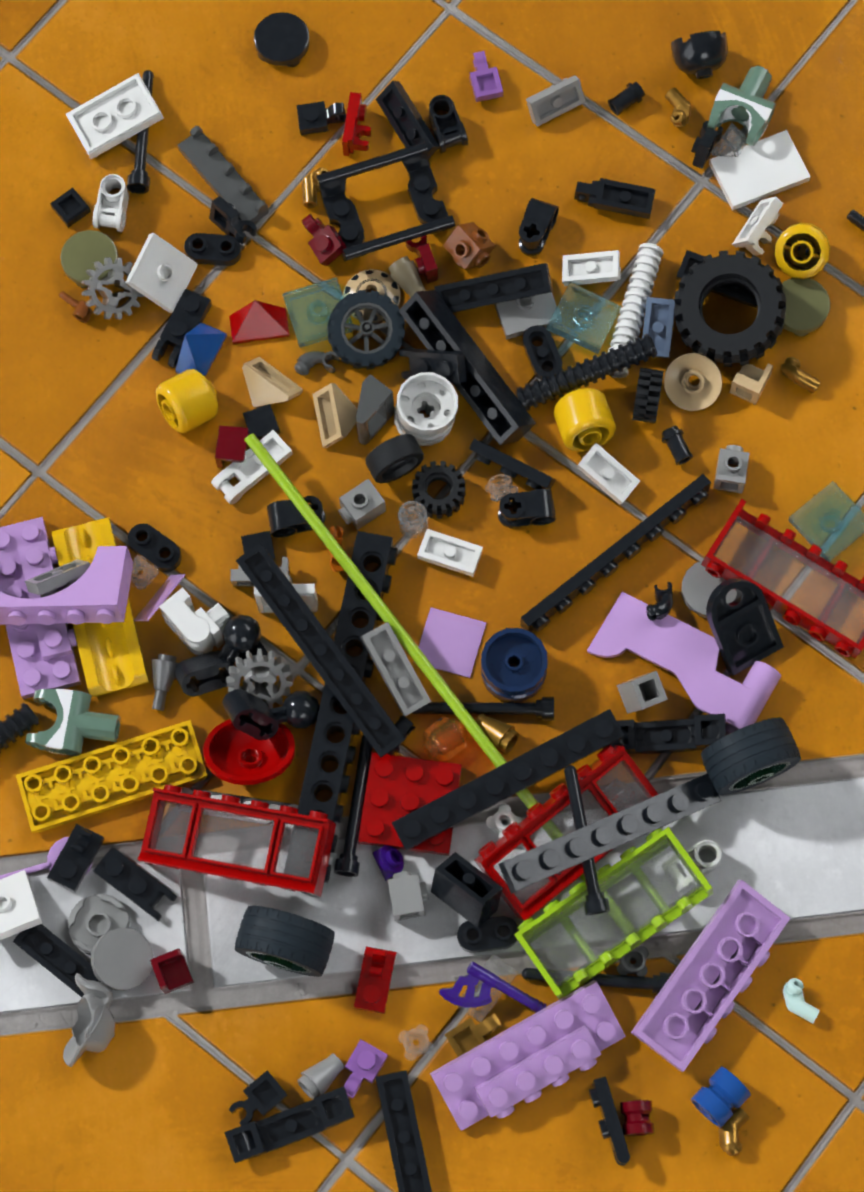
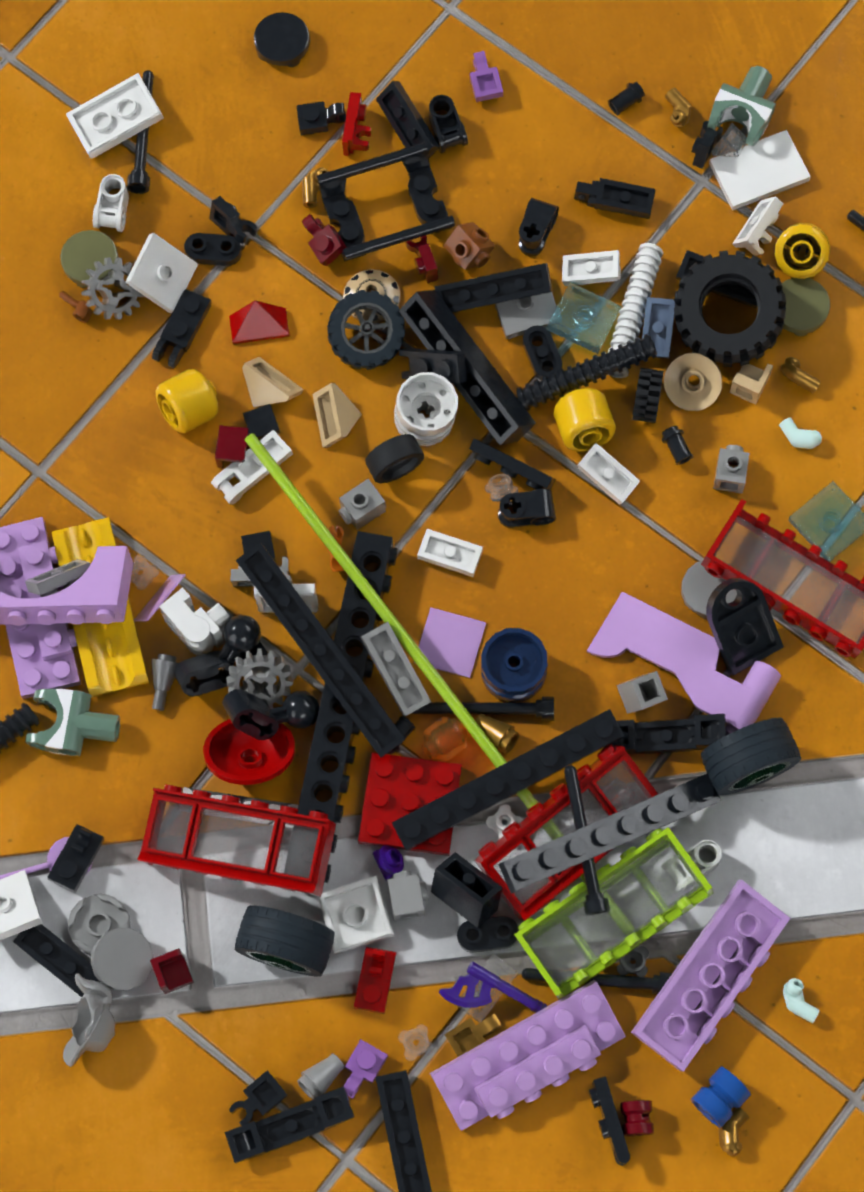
(70, 207): black tile -> none
(111, 776): yellow plate -> none
(132, 882): black hinge -> none
(154, 546): black plate -> none
(200, 348): blue slope -> none
(222, 176): dark grey hinge -> none
(287, 520): black piece -> none
(311, 309): clear light blue plate -> none
(311, 358): dark grey arm -> none
(347, 863): black piece -> none
(356, 914): none -> white plate
(374, 408): dark grey tile -> none
(406, 276): dark tan cone -> none
(413, 525): clear wheel -> none
(443, 473): black tyre -> none
(555, 100): light grey plate -> none
(608, 561): black plate -> none
(663, 605): black arm -> none
(700, 53): black cylinder -> none
(799, 437): none -> light aqua arm

